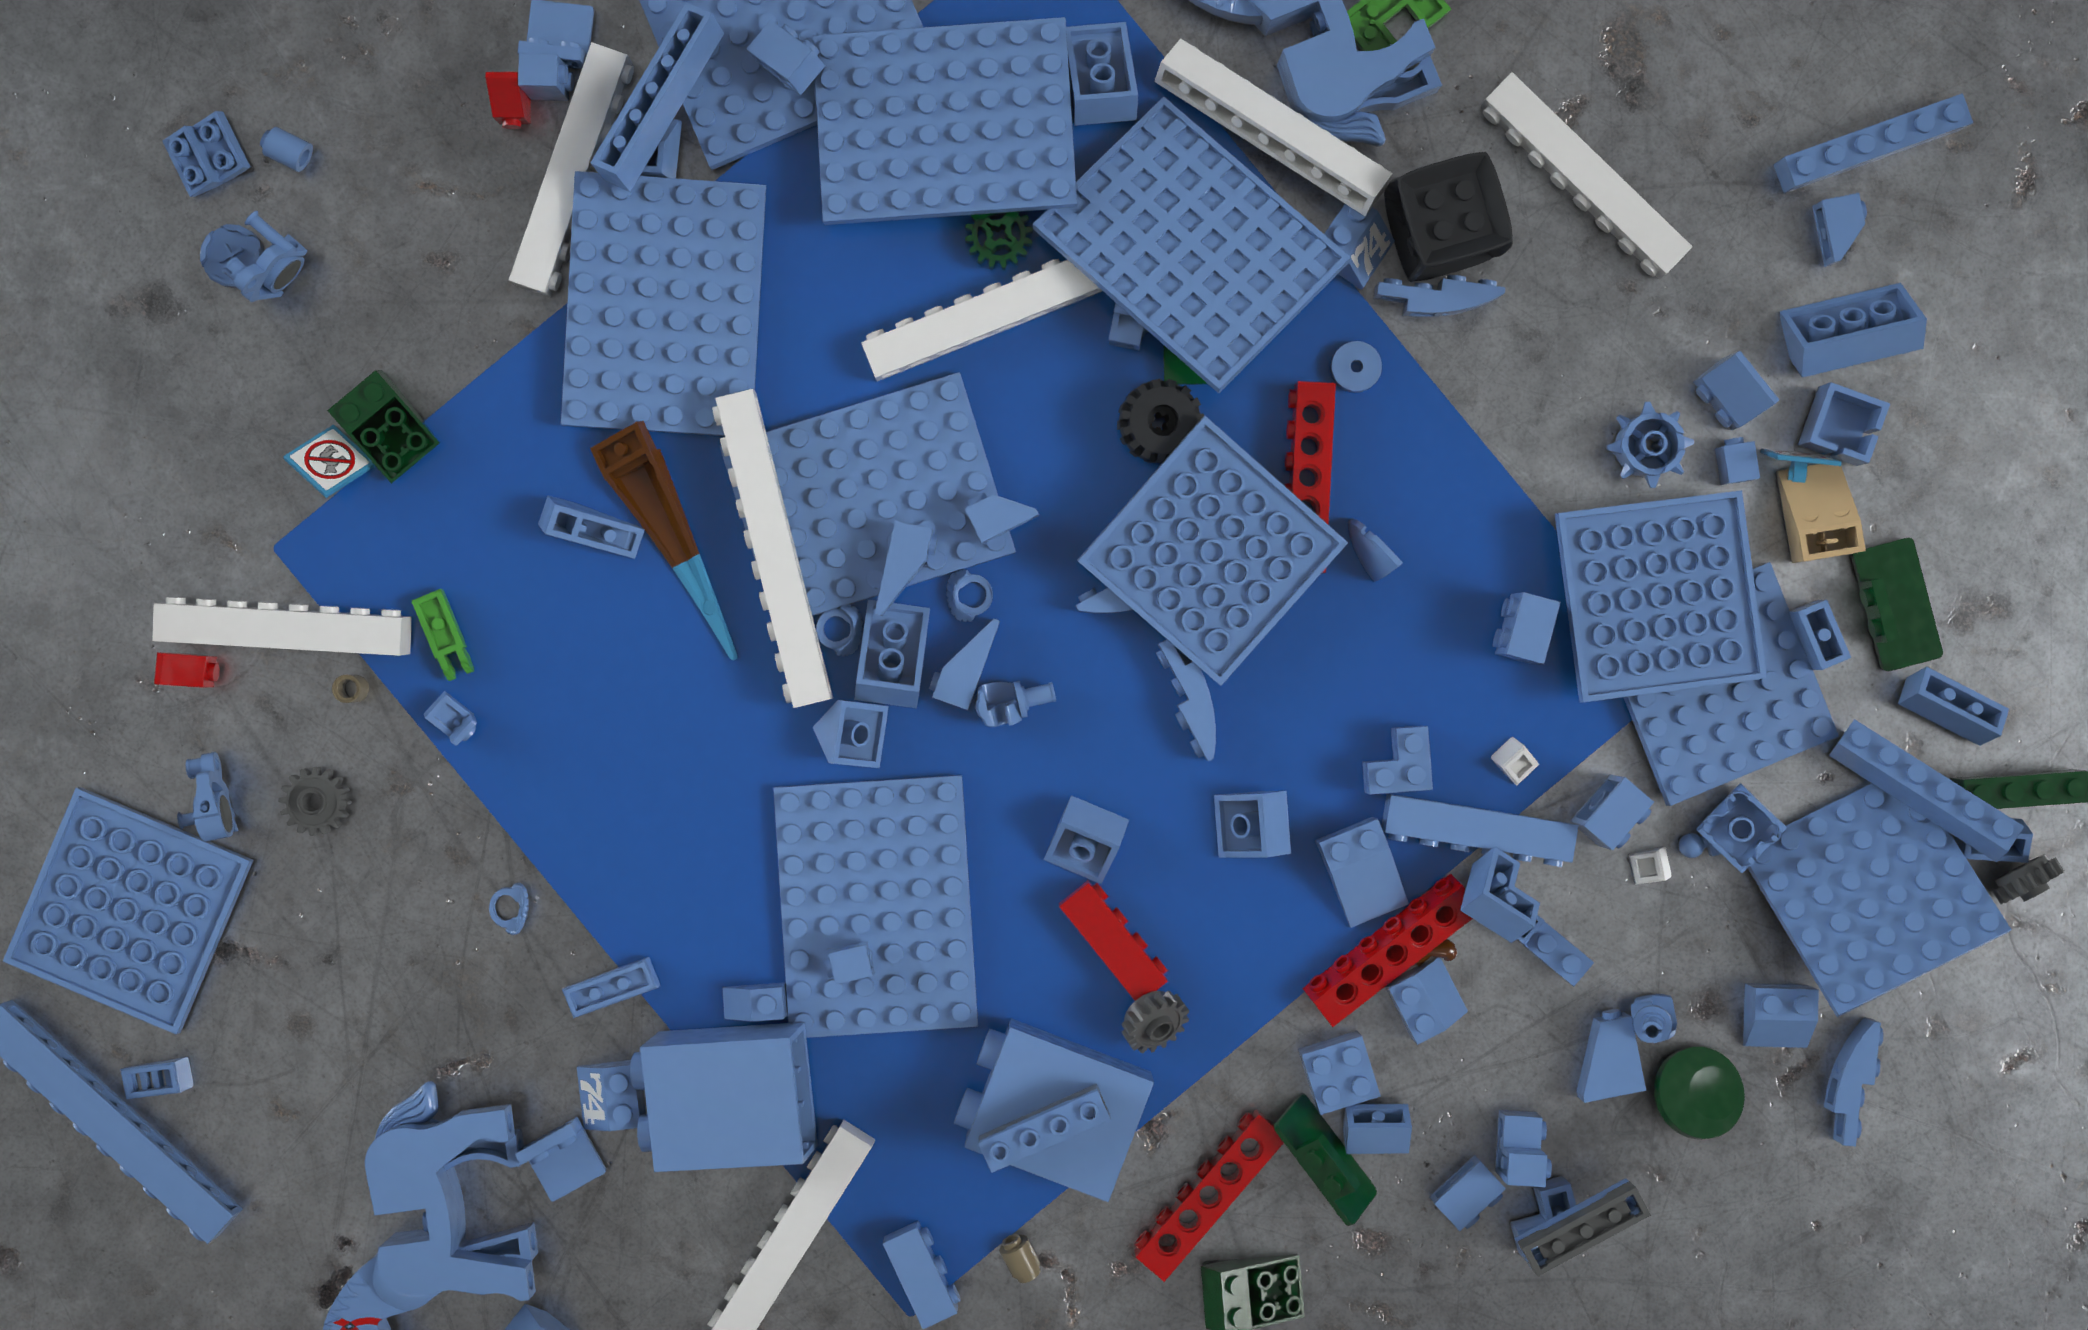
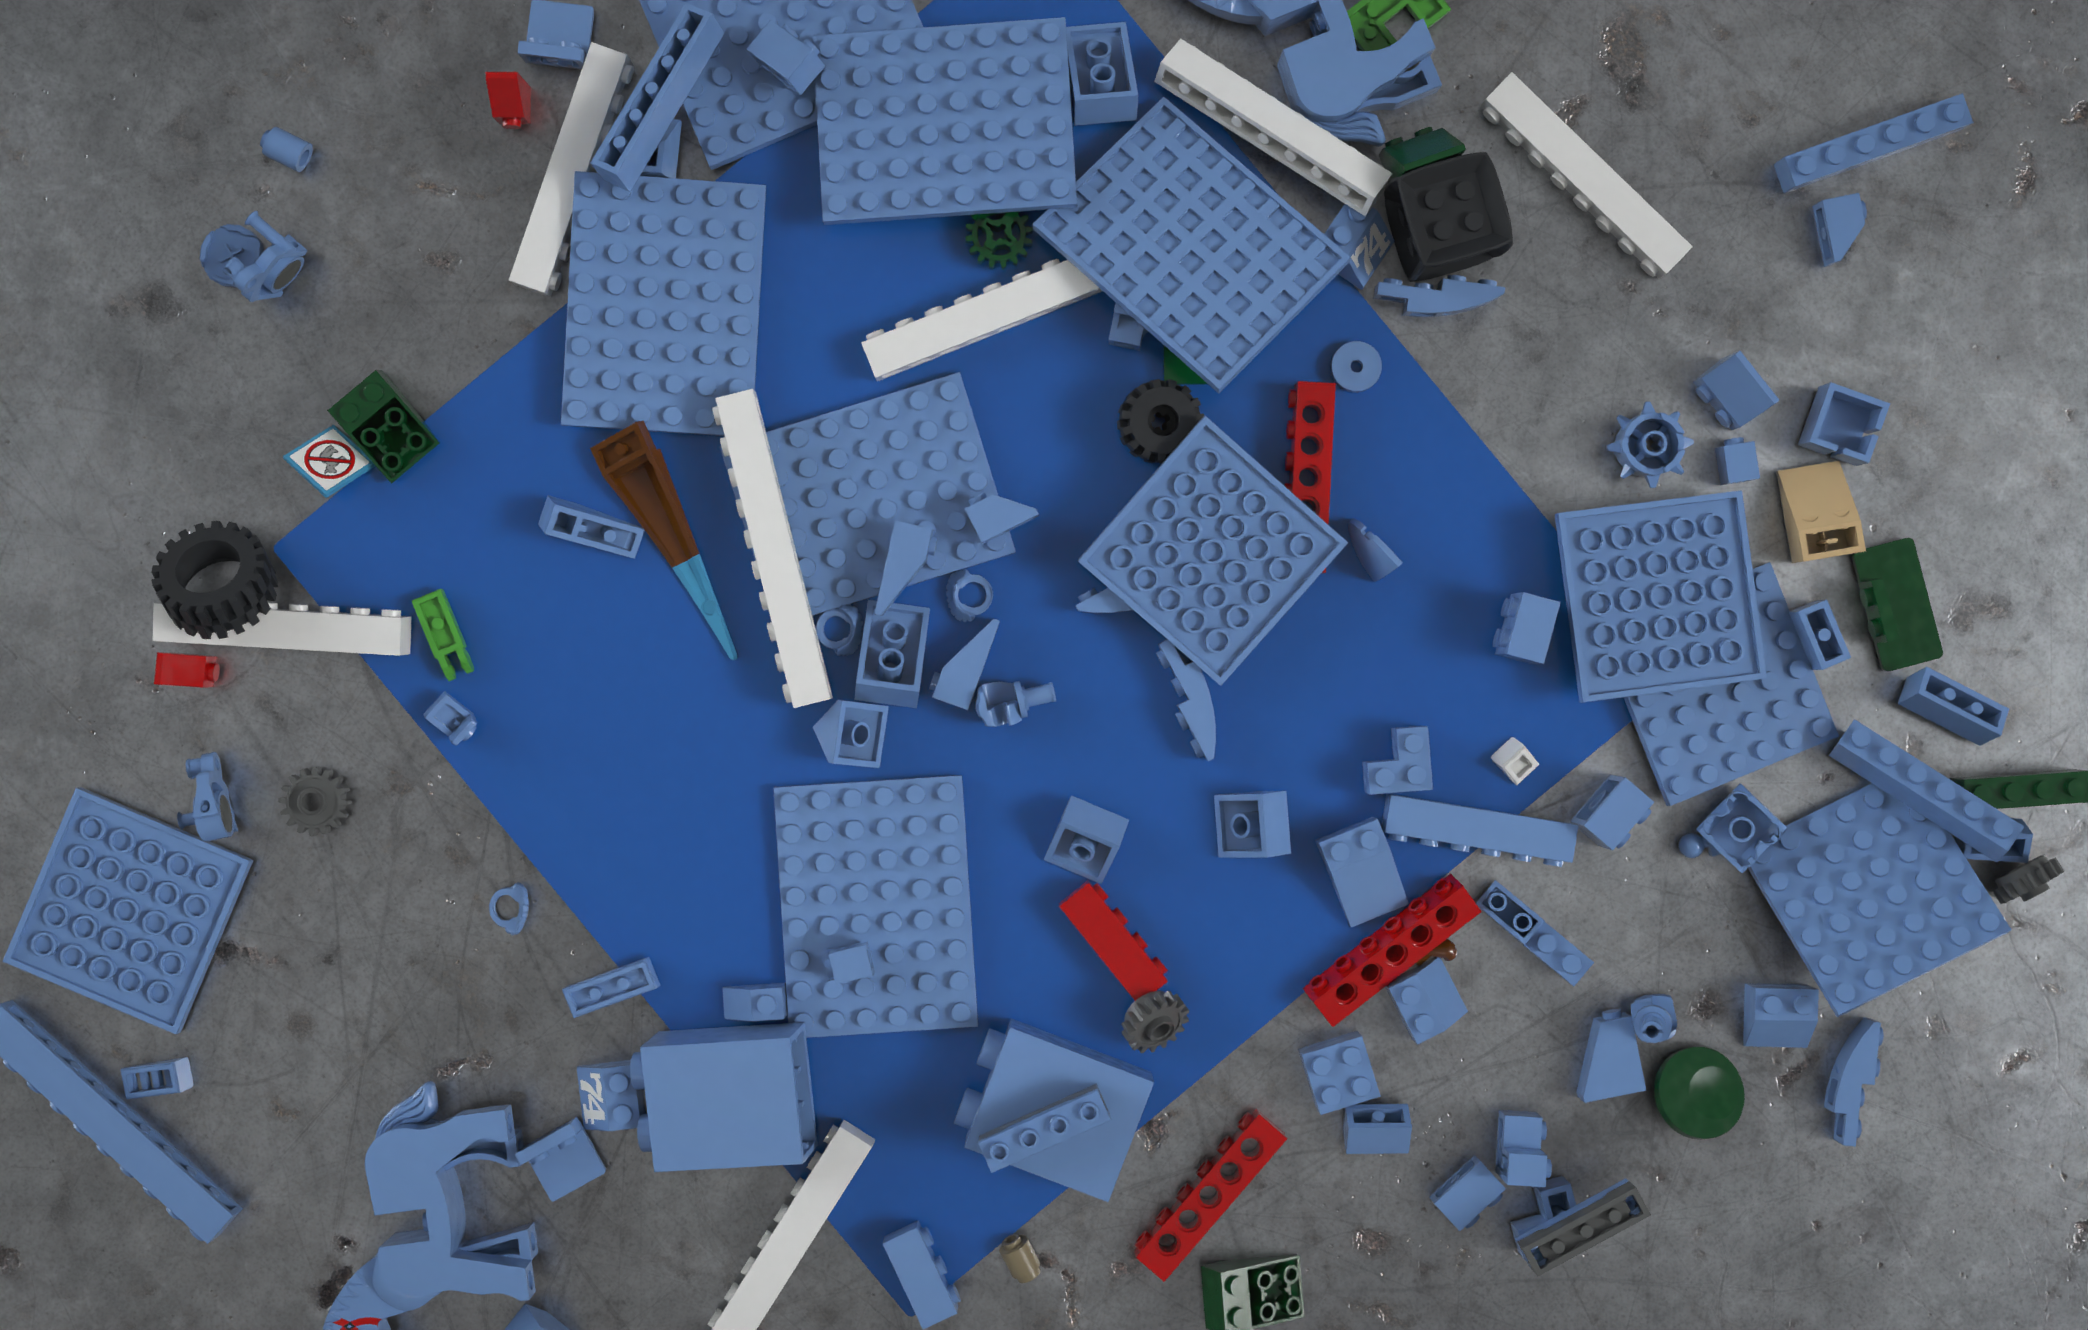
(206, 154): medium blue slope -> none
(223, 608): none -> black tyre
(339, 693): dark tan beam -> none
(544, 77): medium blue brick -> none
(1325, 1160): dark green bracket -> none
(1422, 150): none -> dark green slope
(1495, 899): medium blue brick -> none
(1650, 865): white slope -> none
(1799, 461): dark azure piece -> none
(1853, 329): medium blue slope -> none

